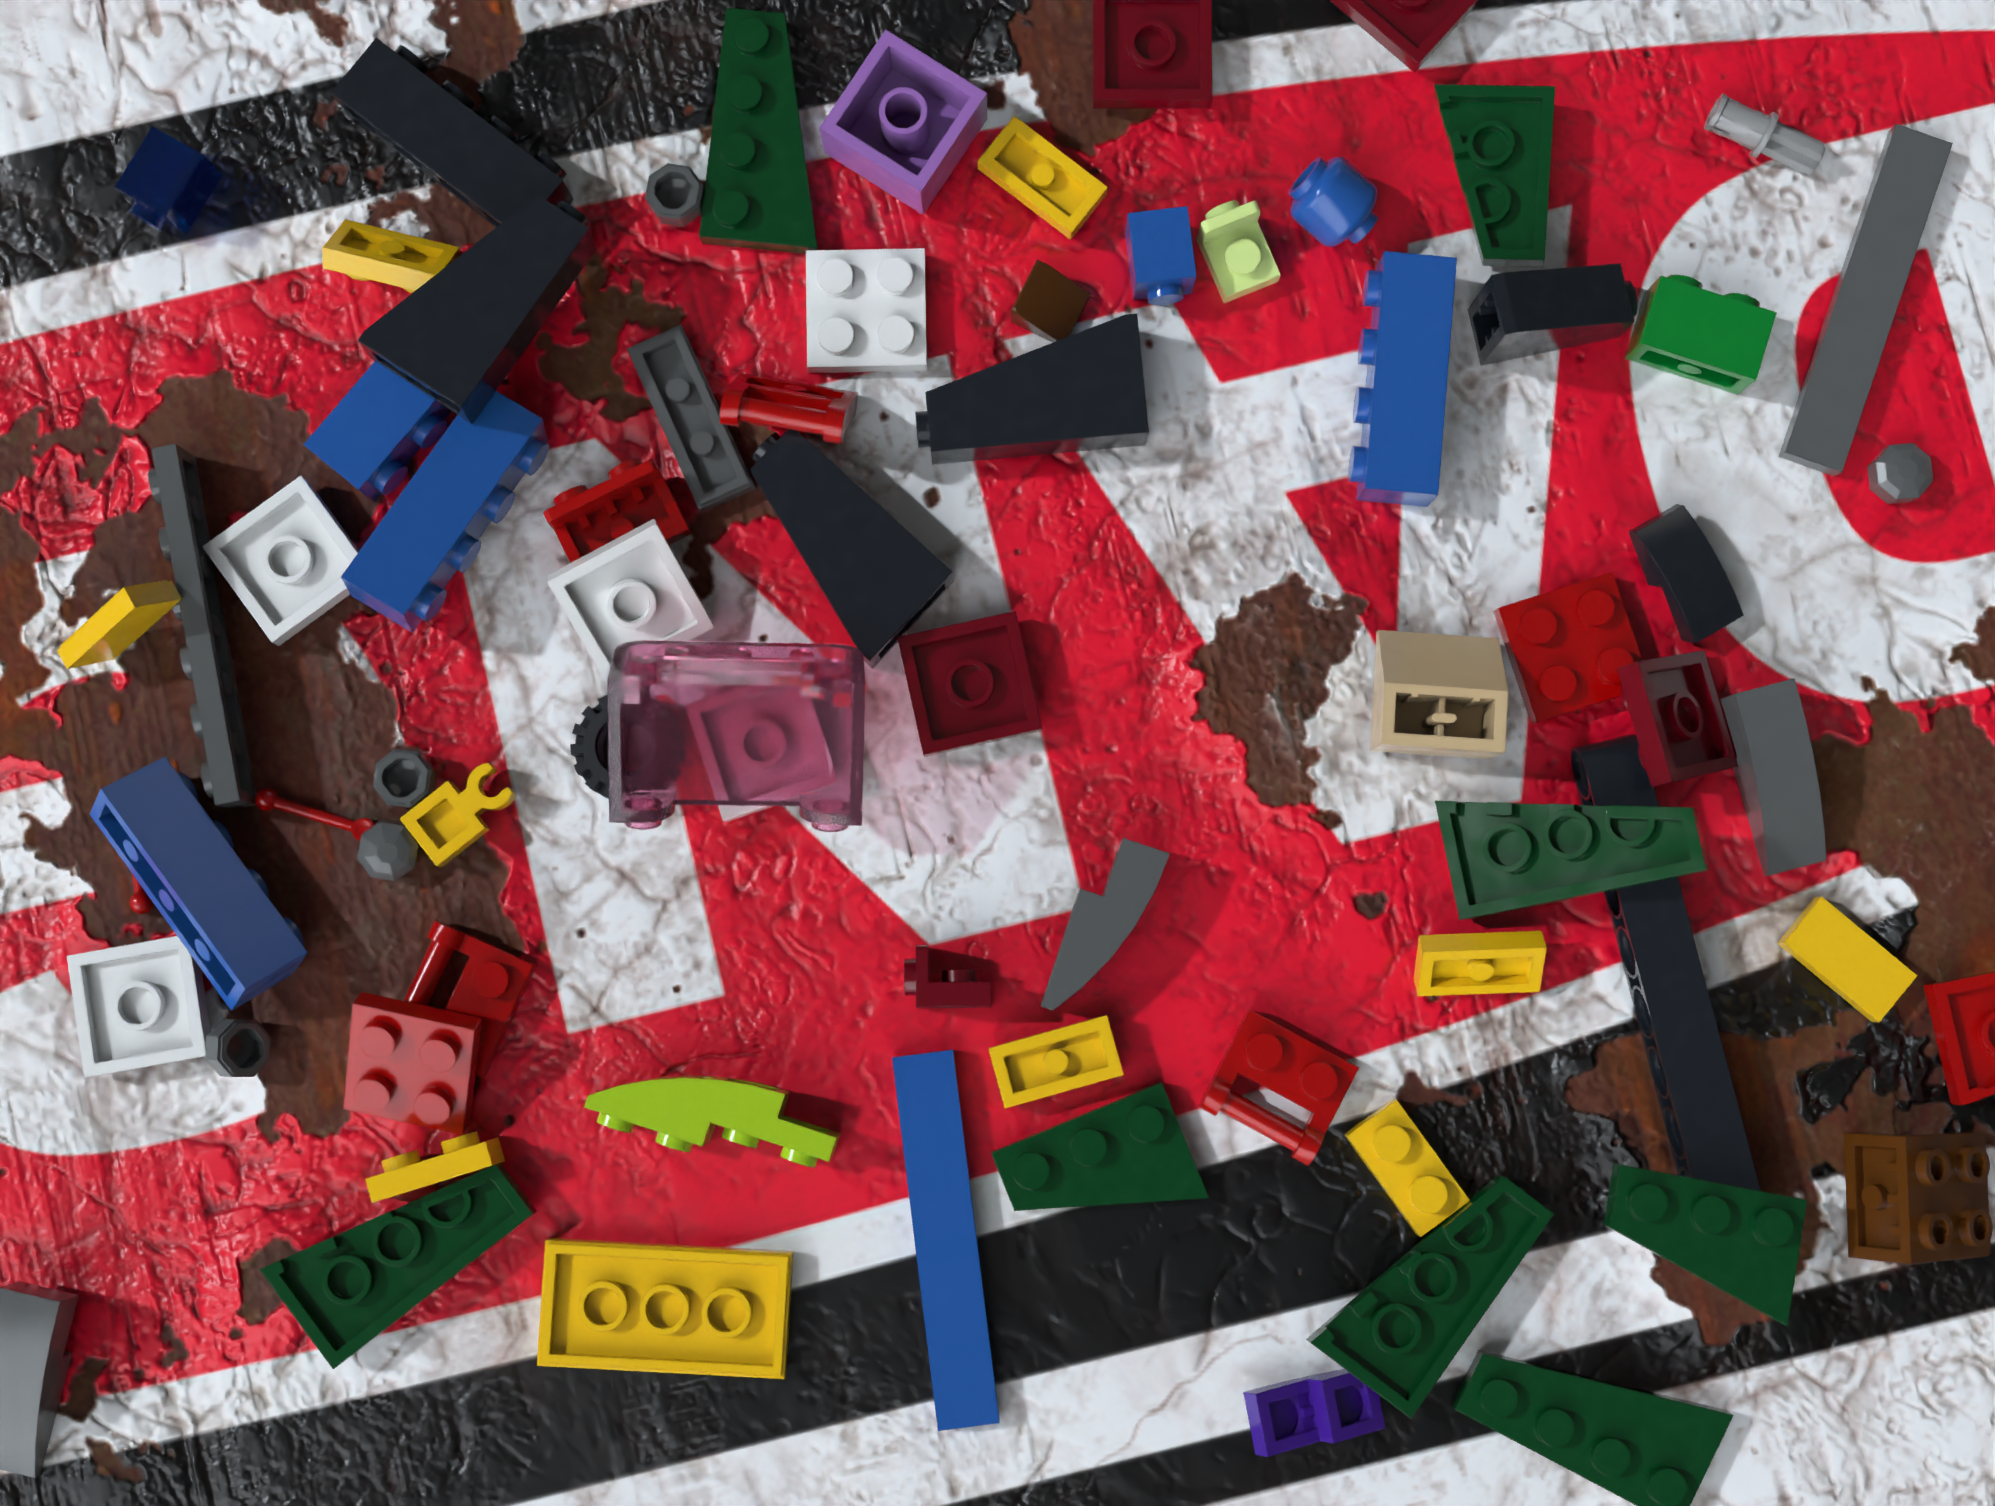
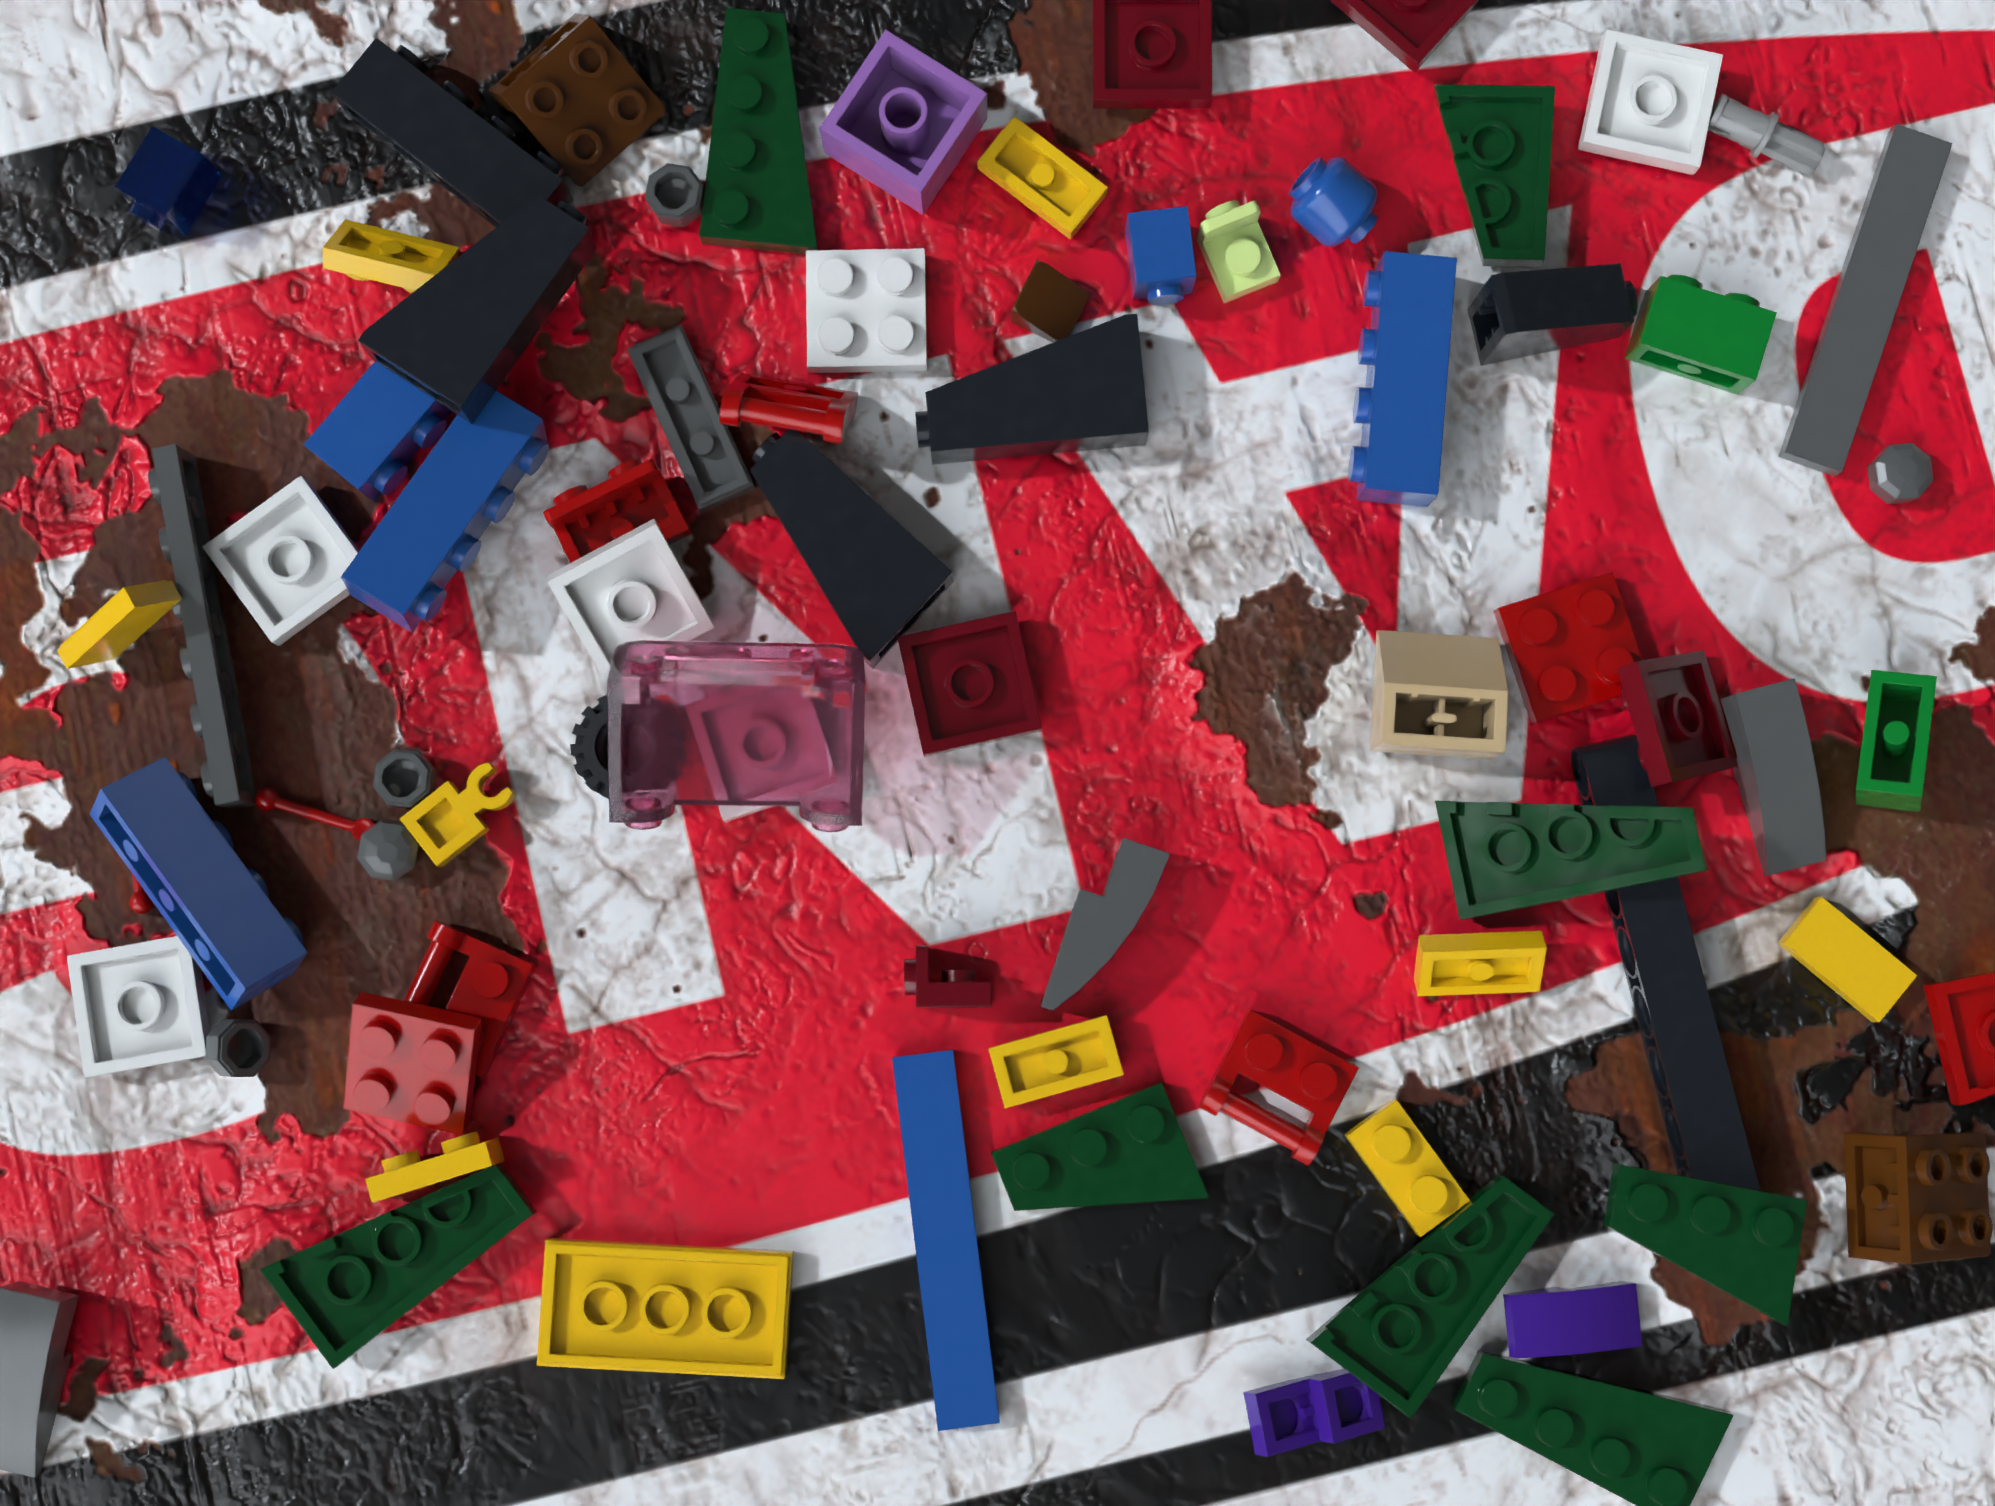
(579, 98): none -> reddish brown bracket
(690, 1107): lime slope -> none
(1572, 1320): none -> dark purple slope
(1650, 102): none -> white plate
(1688, 570): black slope -> none
(1895, 740): none -> green brick

